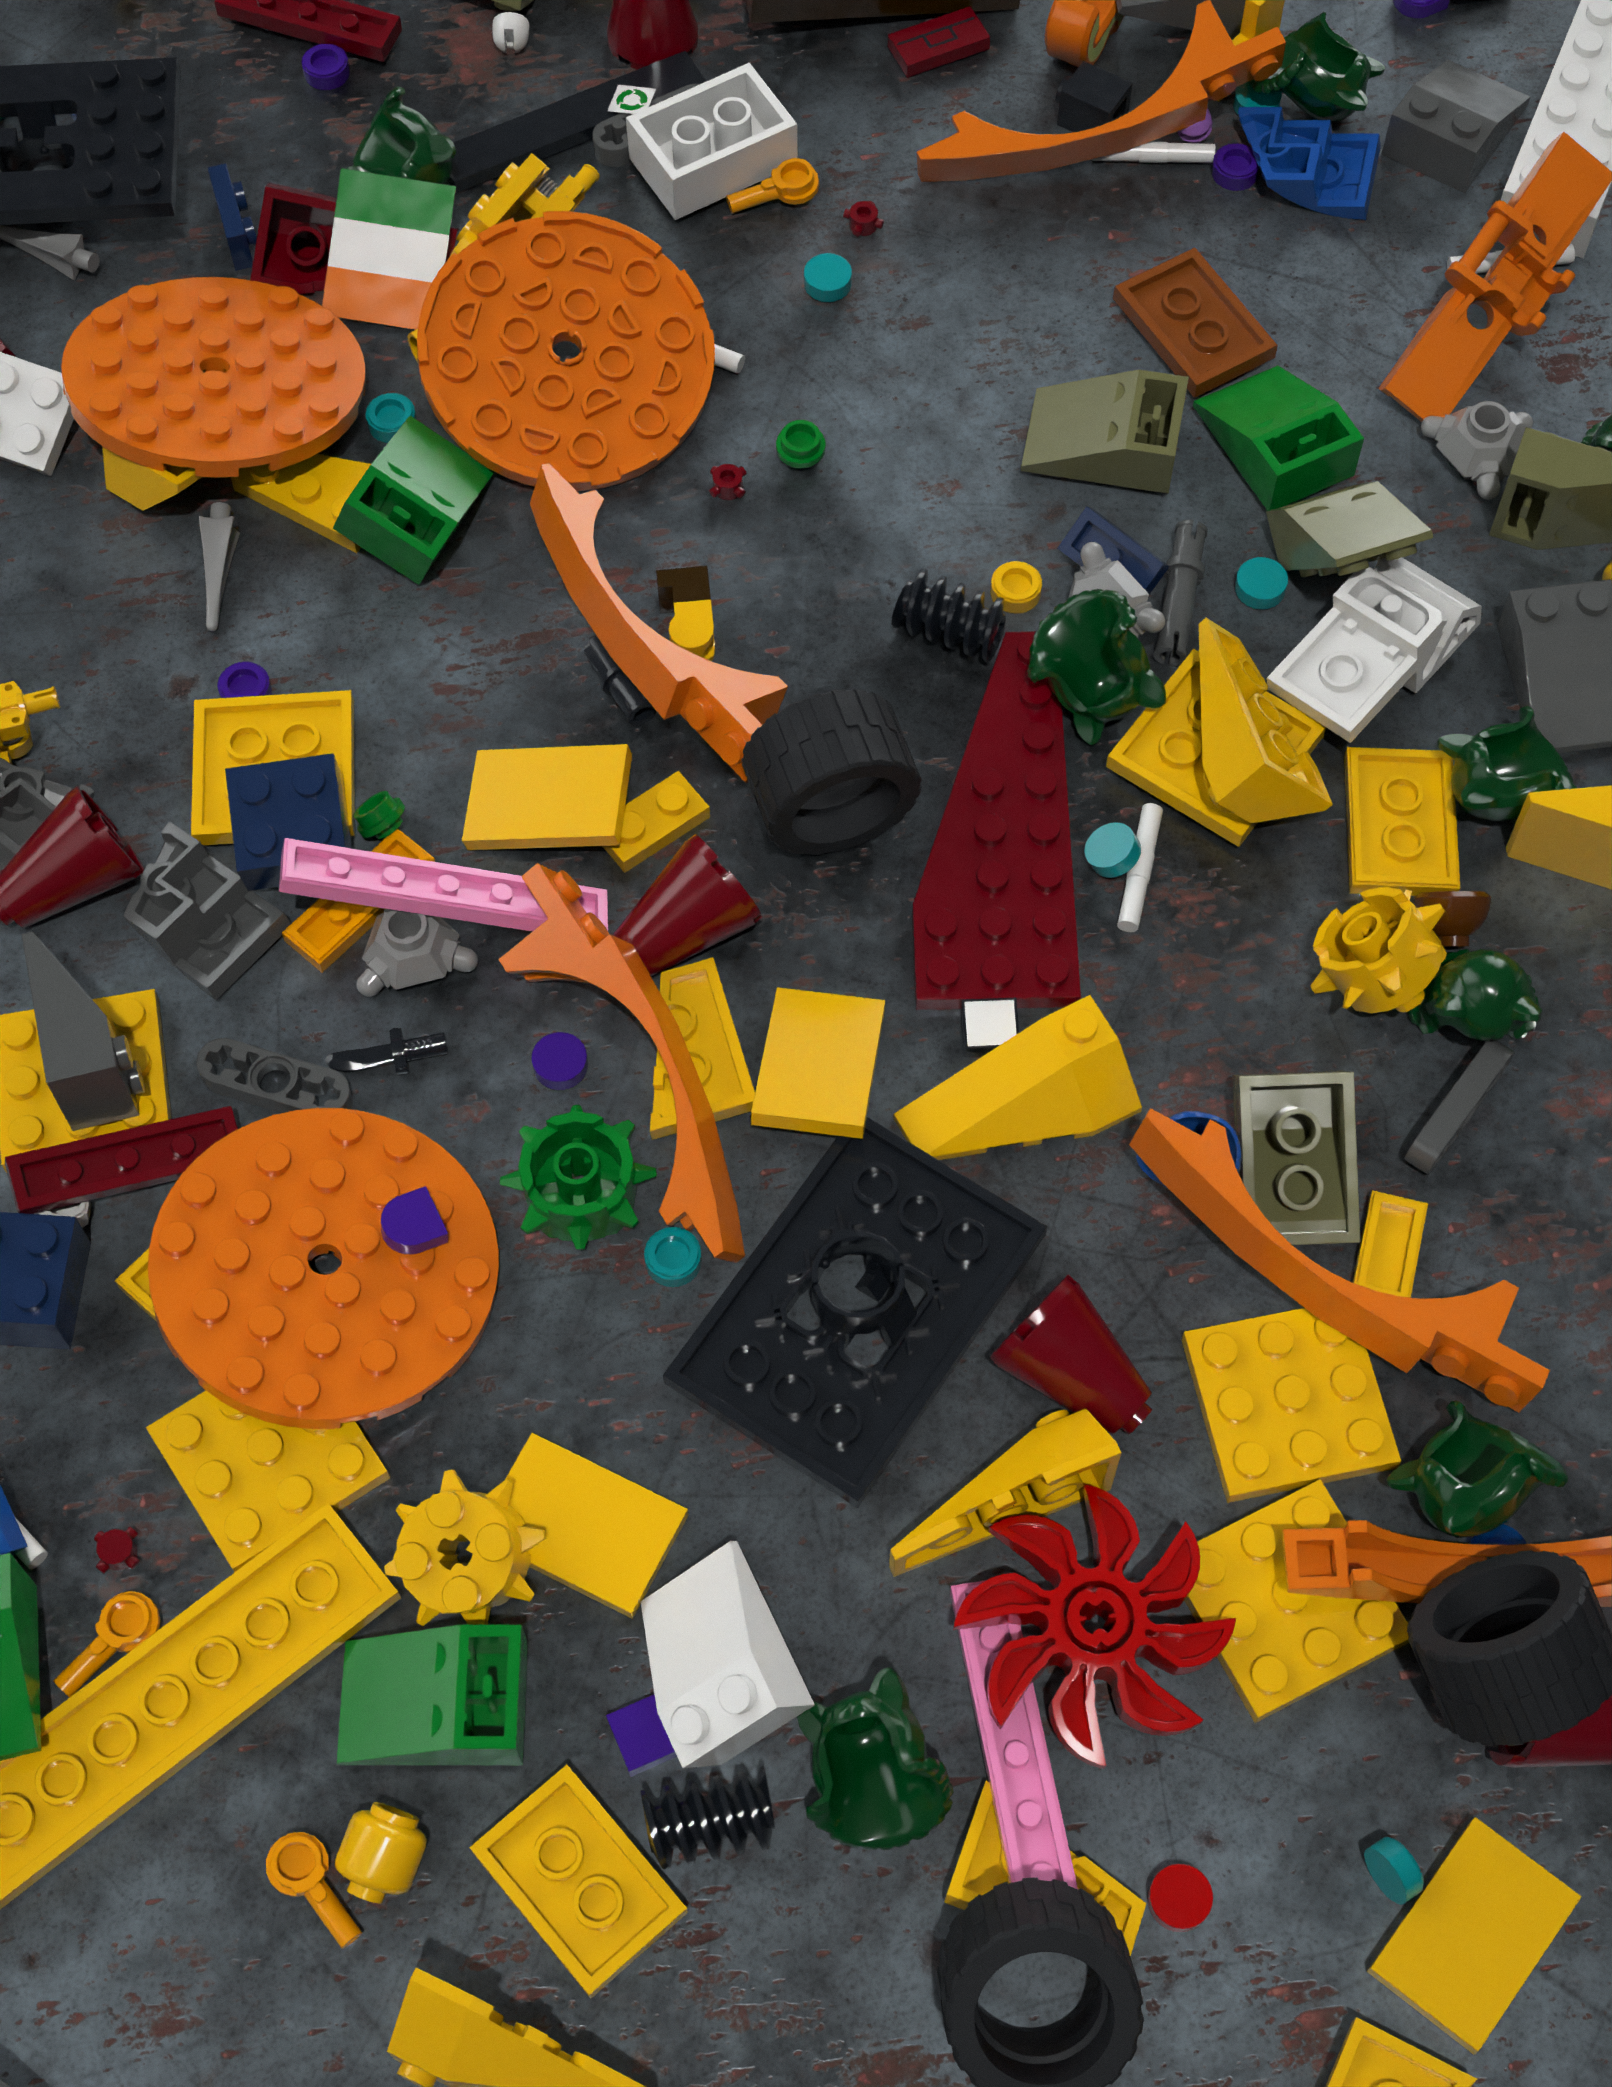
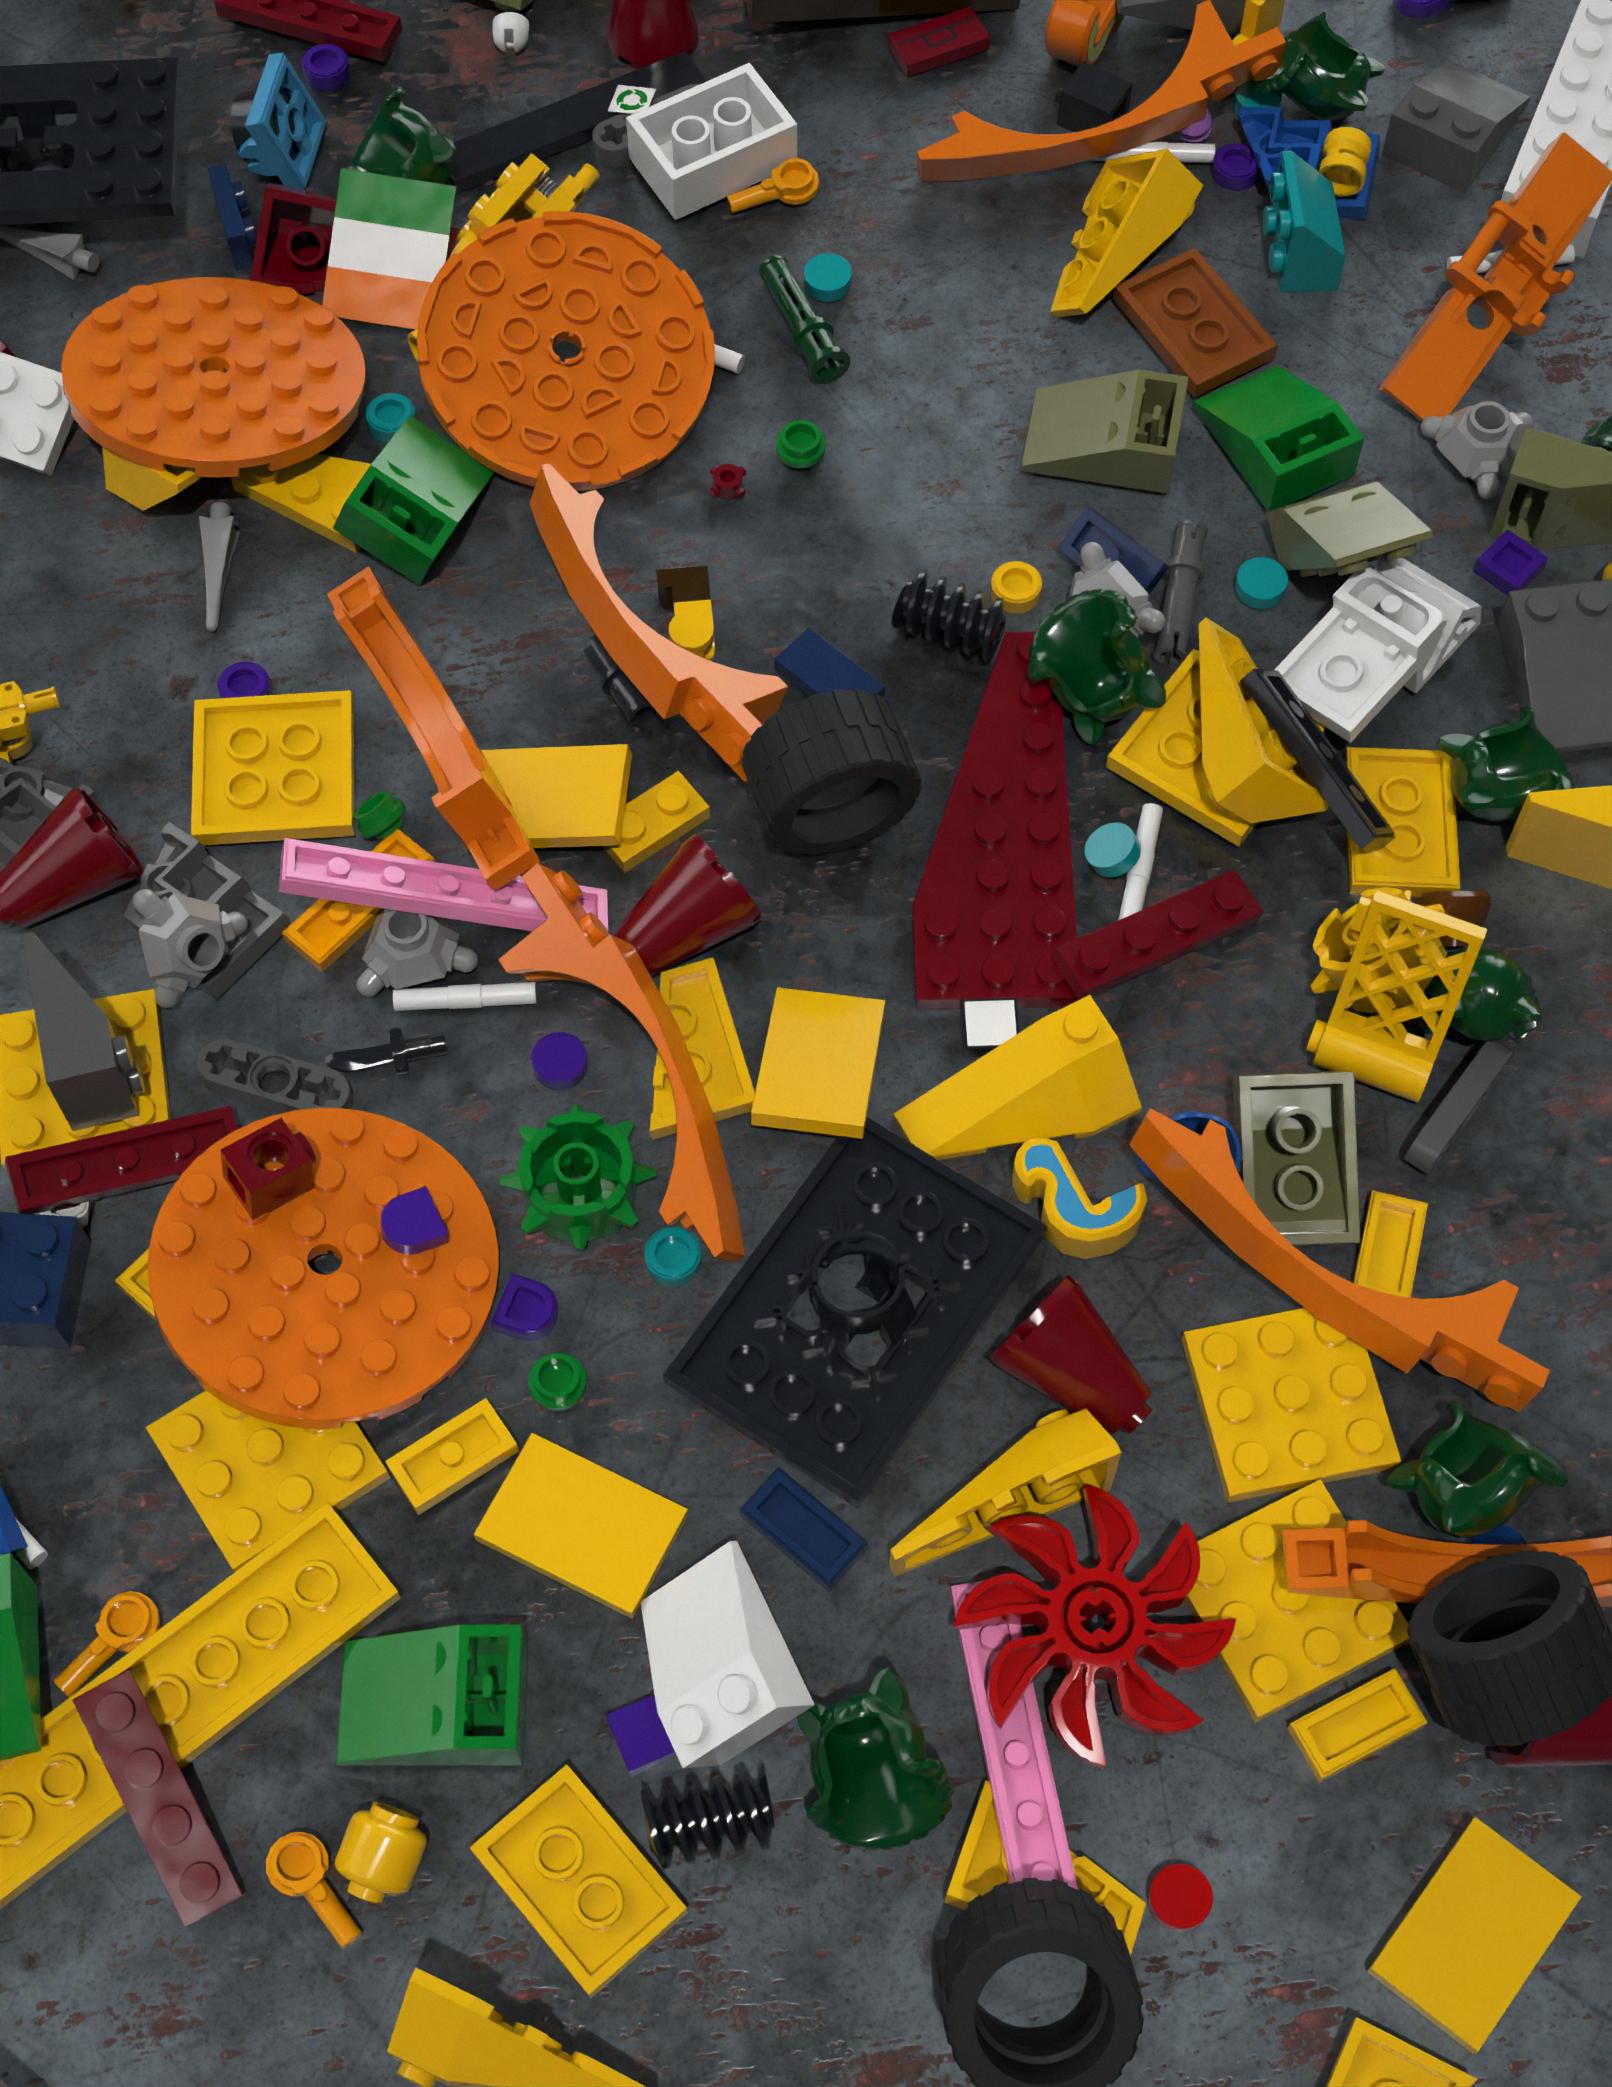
(116, 1550): dark red piece -> none
(157, 1798): none -> dark red plate
(183, 940): none -> light grey rock
(265, 1189): none -> dark red brick
(278, 125): none -> dark azure piece
(282, 801): dark blue brick -> none
(452, 1456): none -> yellow plate
(465, 996): none -> white piece
(466, 784): none -> orange slope
(497, 1543): yellow brick -> none
(525, 1310): none -> dark purple tile
(557, 1381): none -> green plate
(804, 1529): none -> dark blue tile
(820, 667): none -> dark blue tile
(822, 347): none -> dark green pin
(863, 218): dark red piece -> none
(1071, 1219): none -> yellow animal
(1129, 215): none -> yellow wedge
(1157, 935): none -> dark red plate
(1303, 228): none -> teal slope
(1318, 759): none -> black tile
(1345, 159): none -> yellow wheel
(1357, 1725): none -> yellow tile
(1379, 1046): none -> yellow piece
(1394, 1870): teal tile -> none
(1510, 563): none -> dark purple tile

